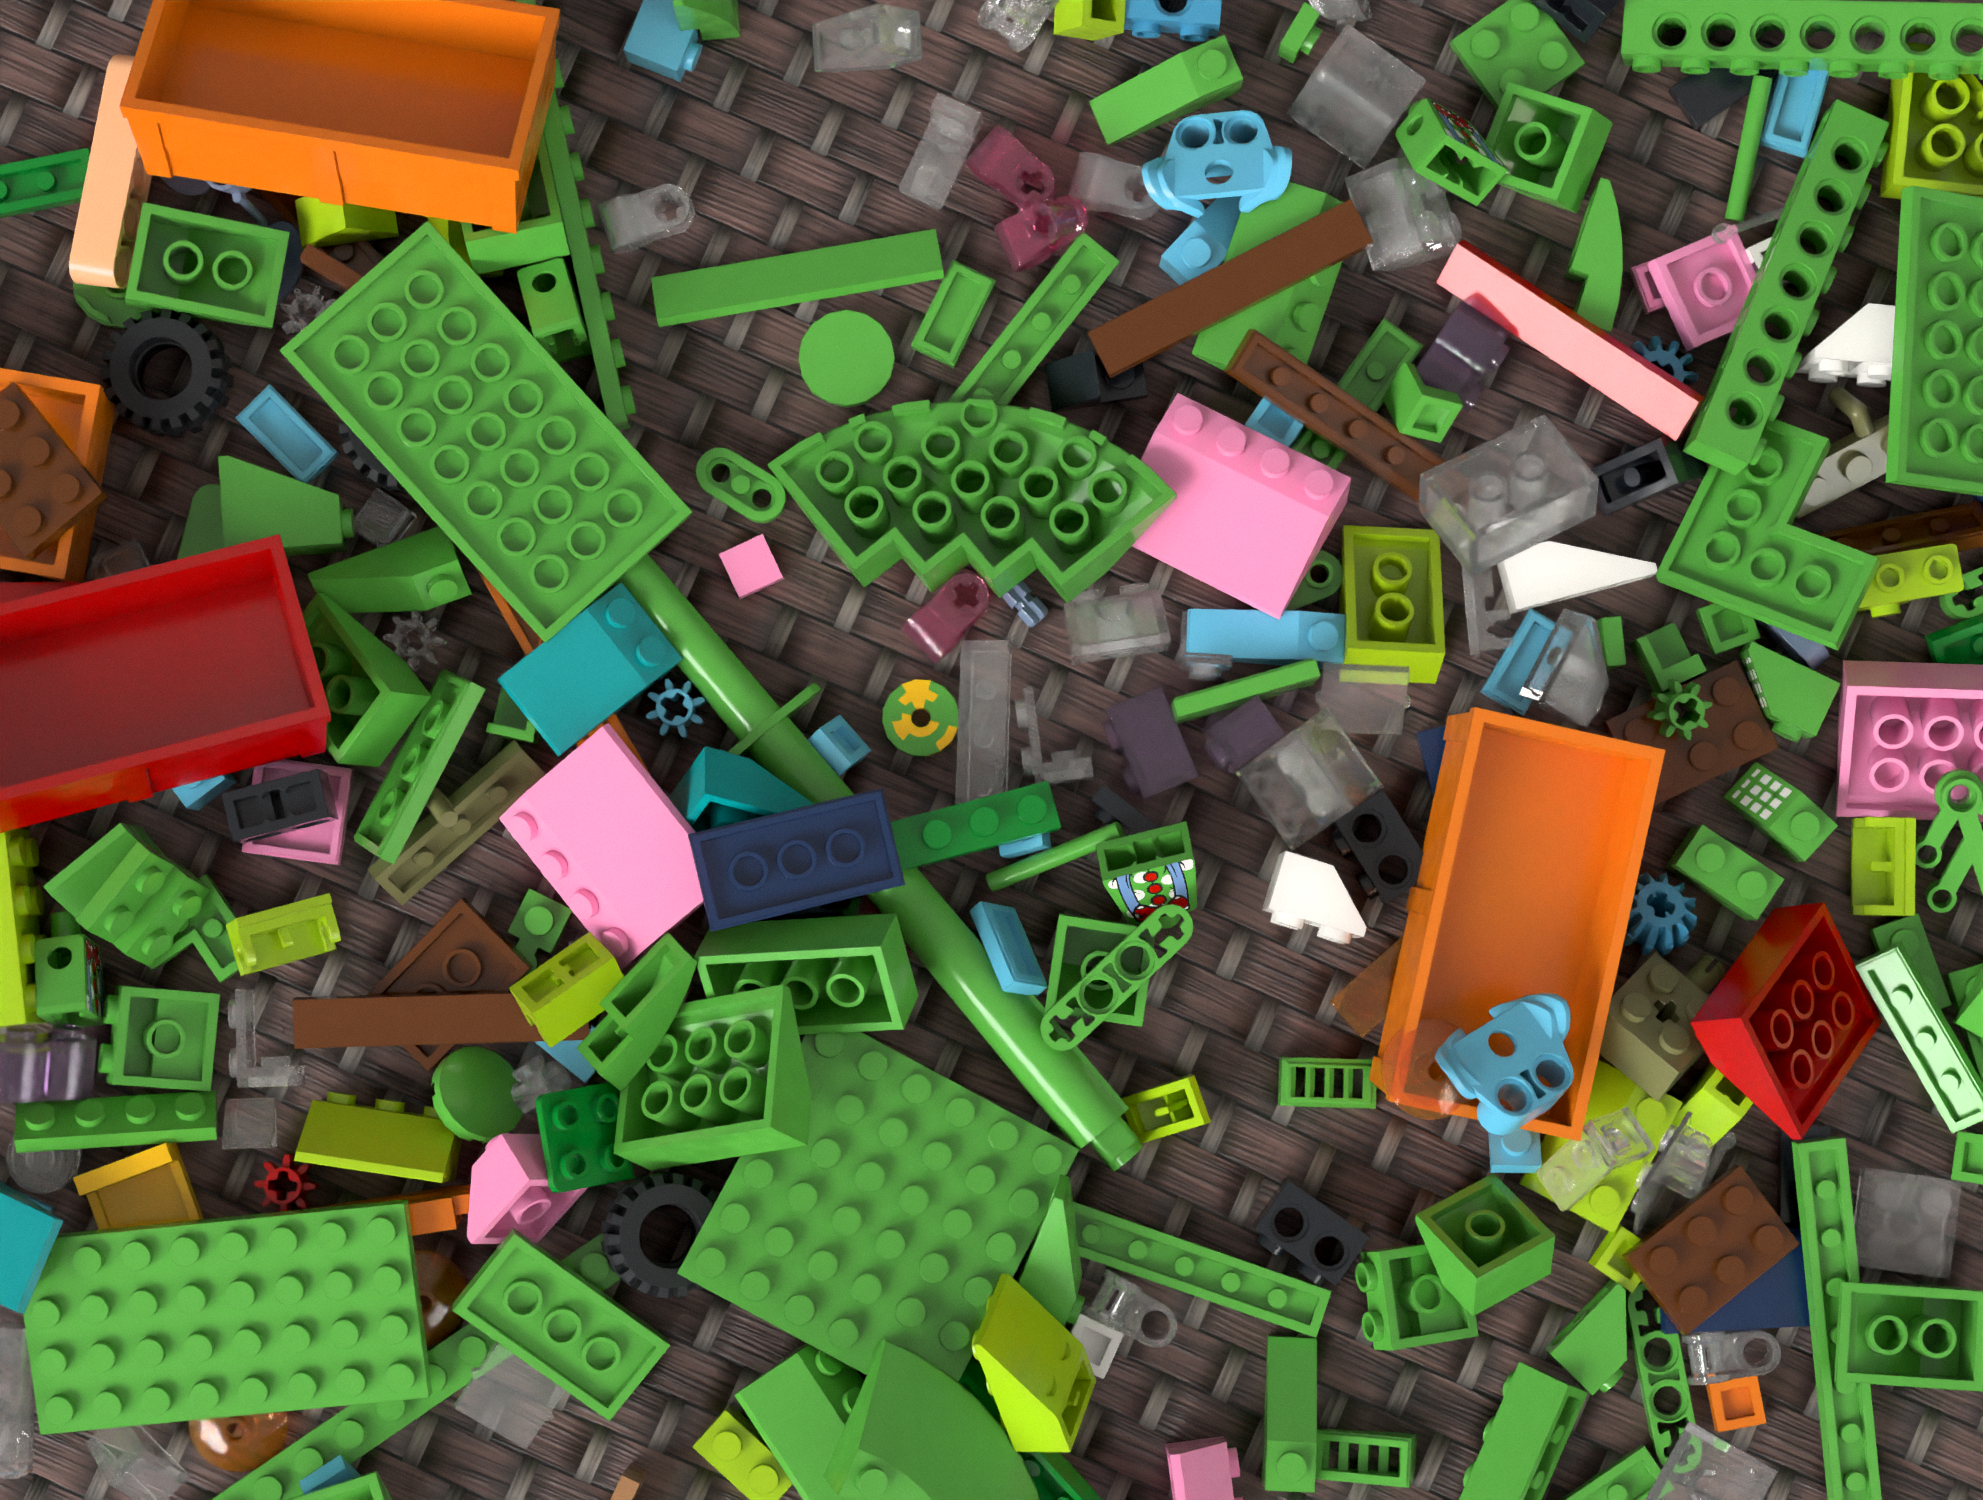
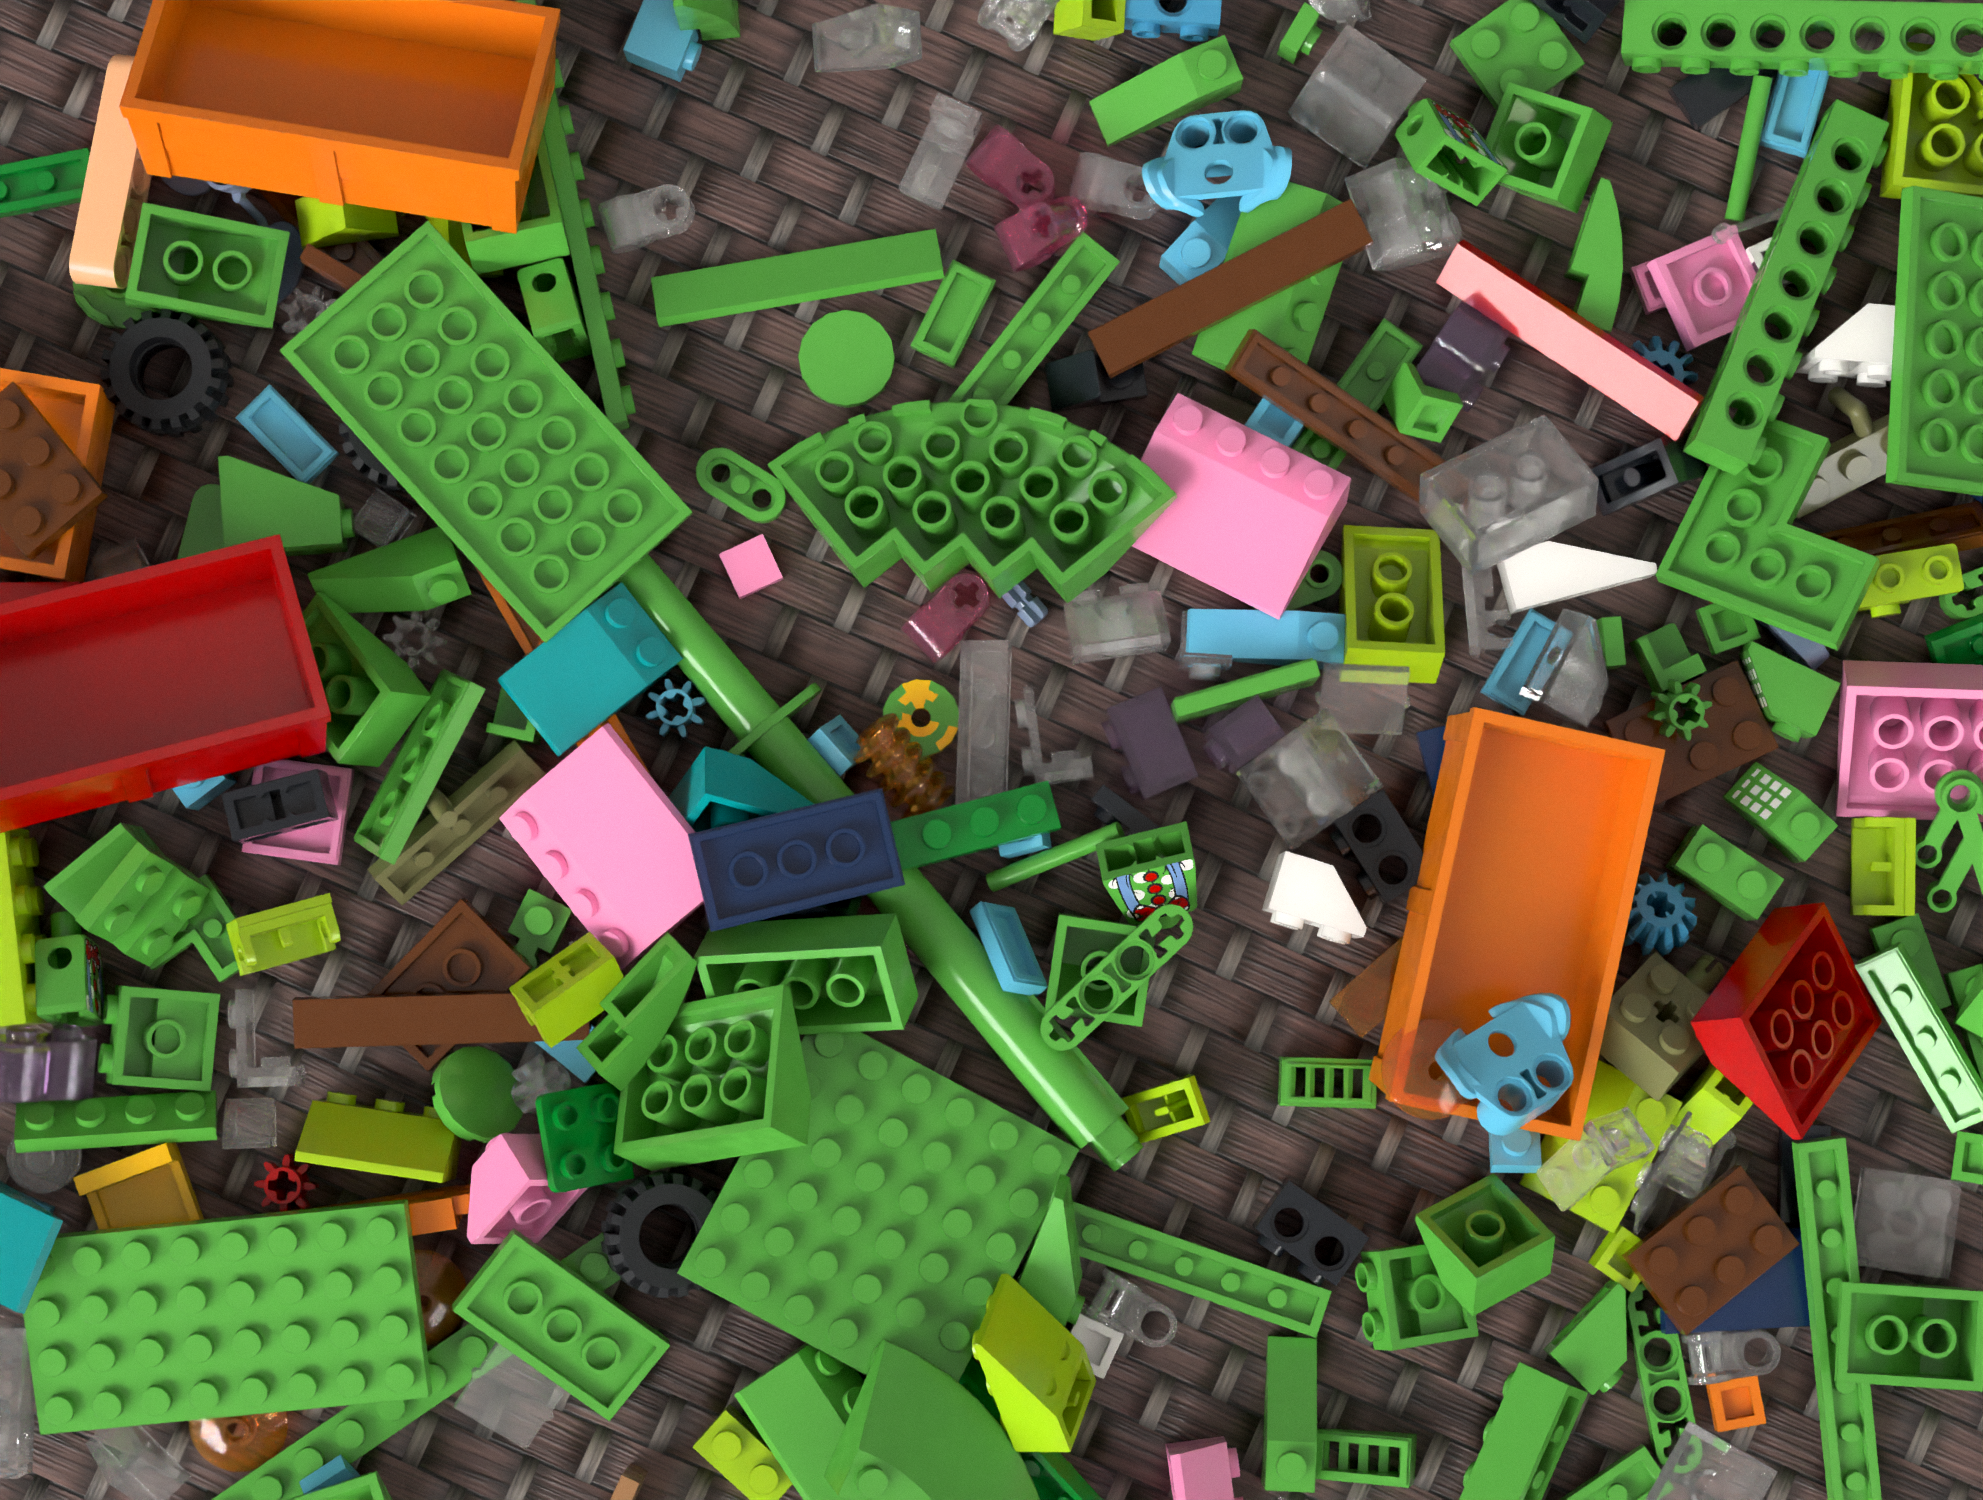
(902, 767): none -> clear orange piece

